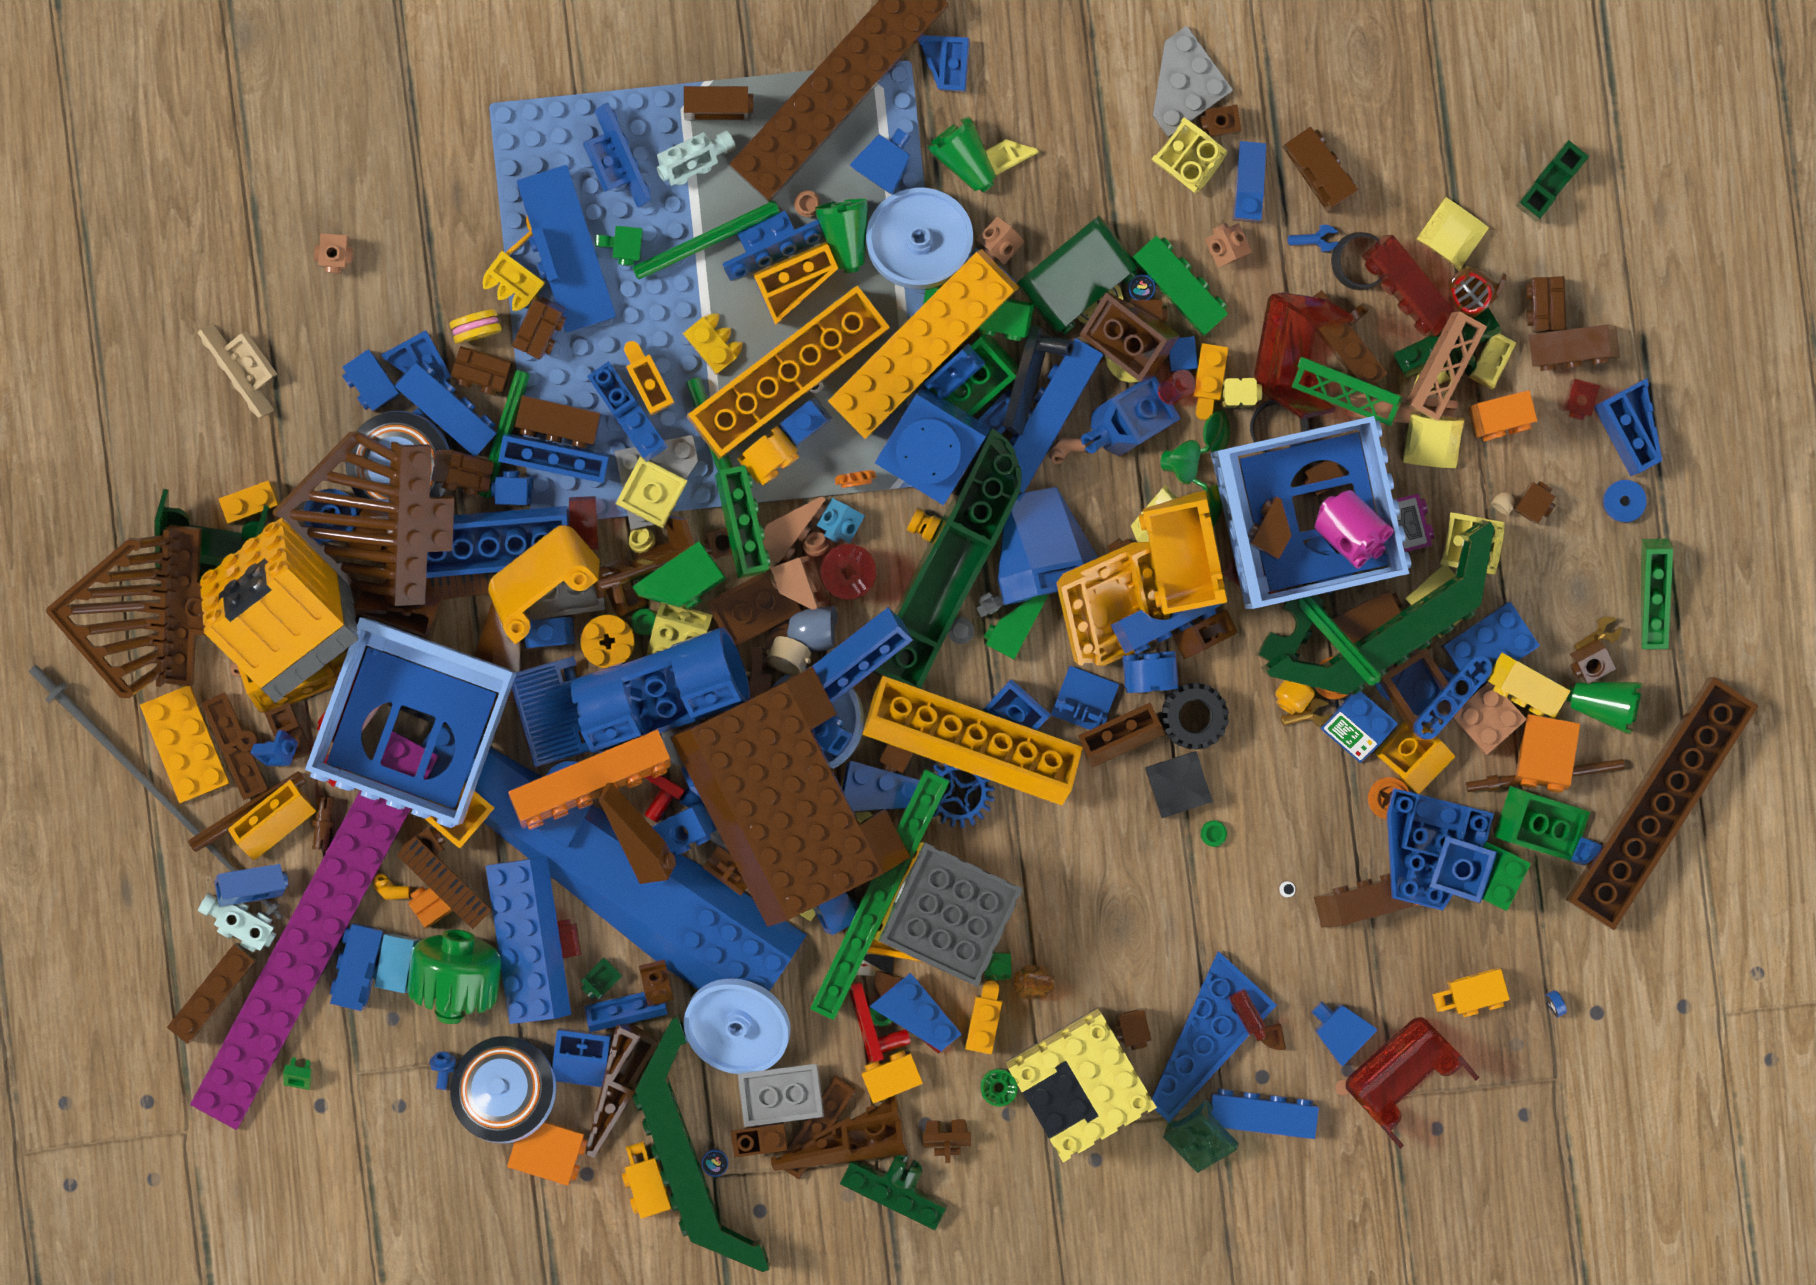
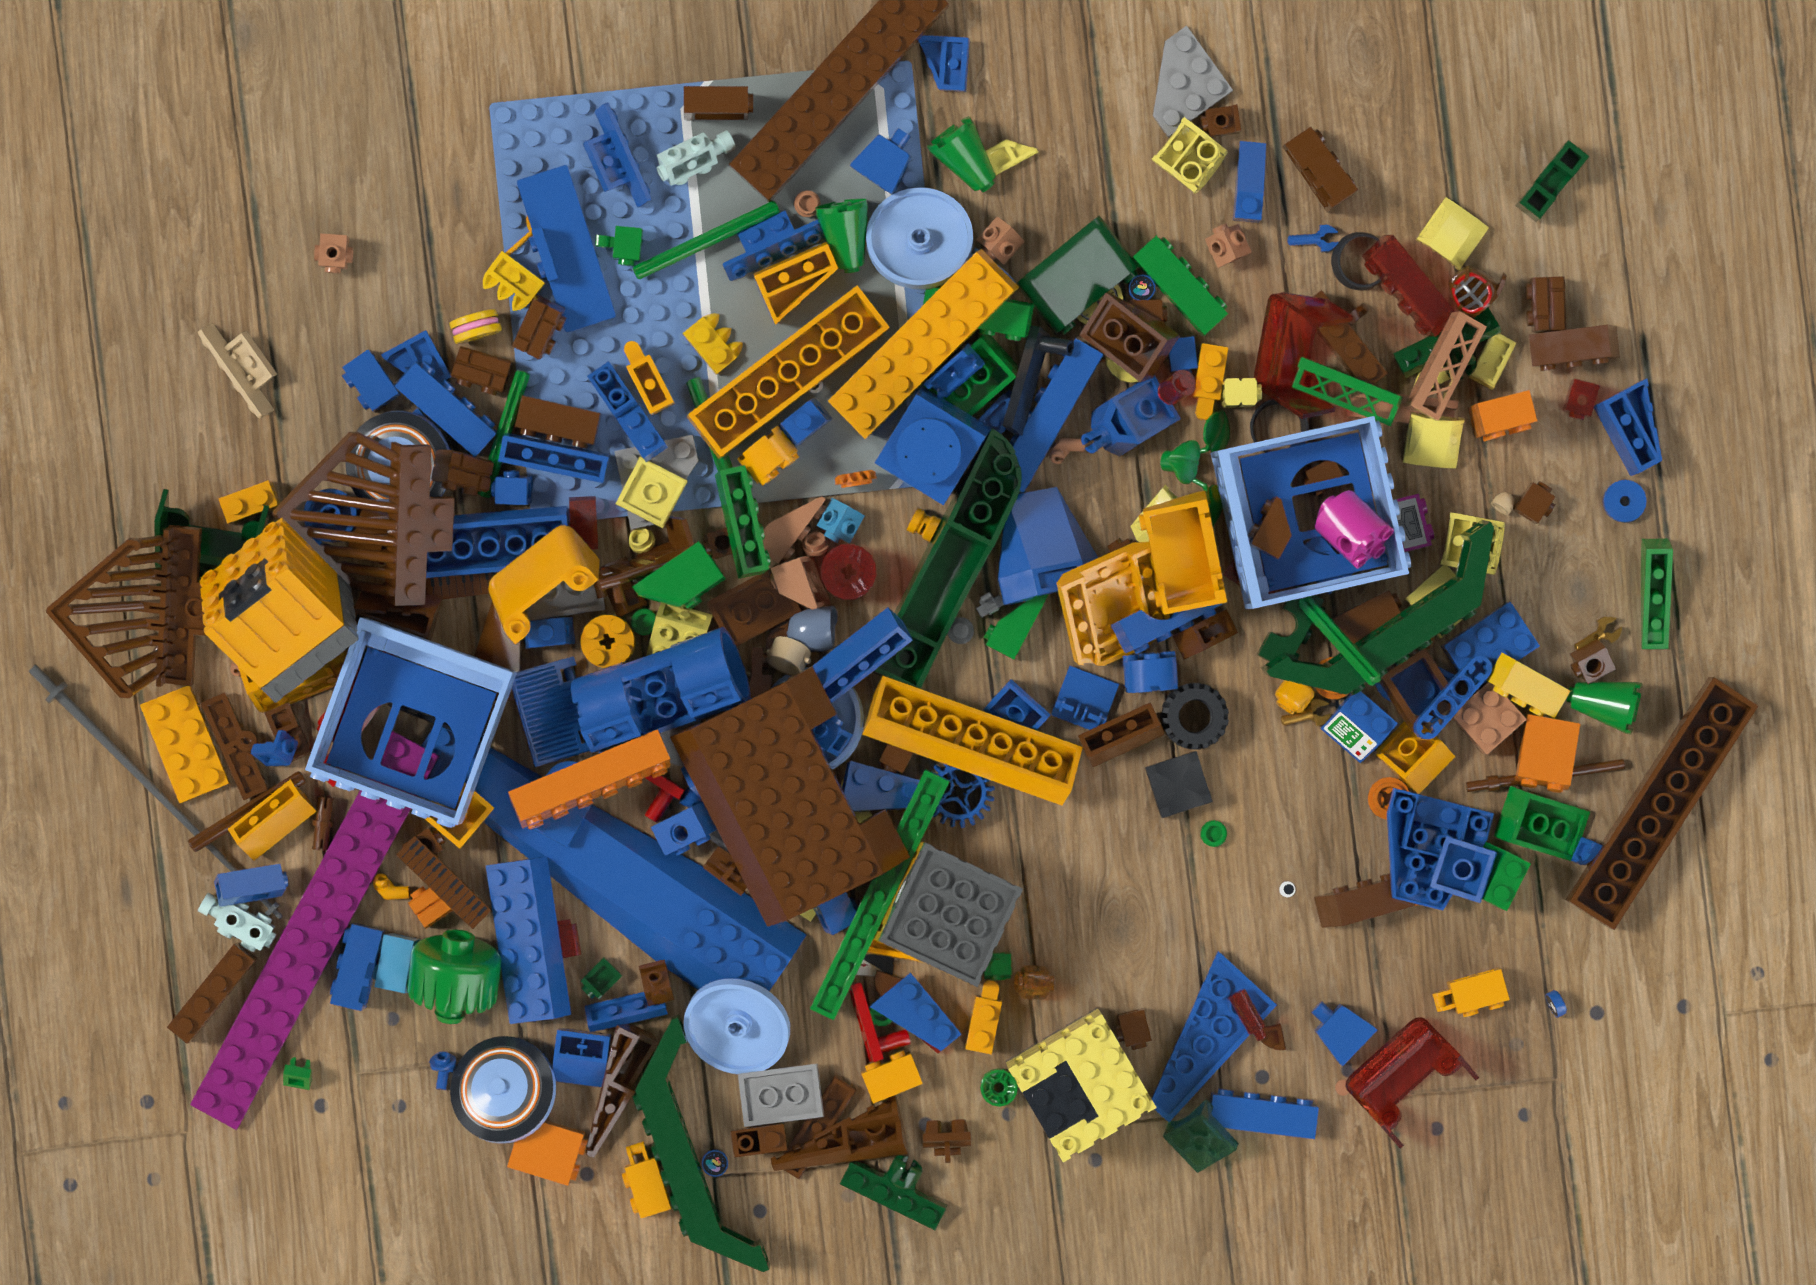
(640, 842): reddish brown wedge -> none

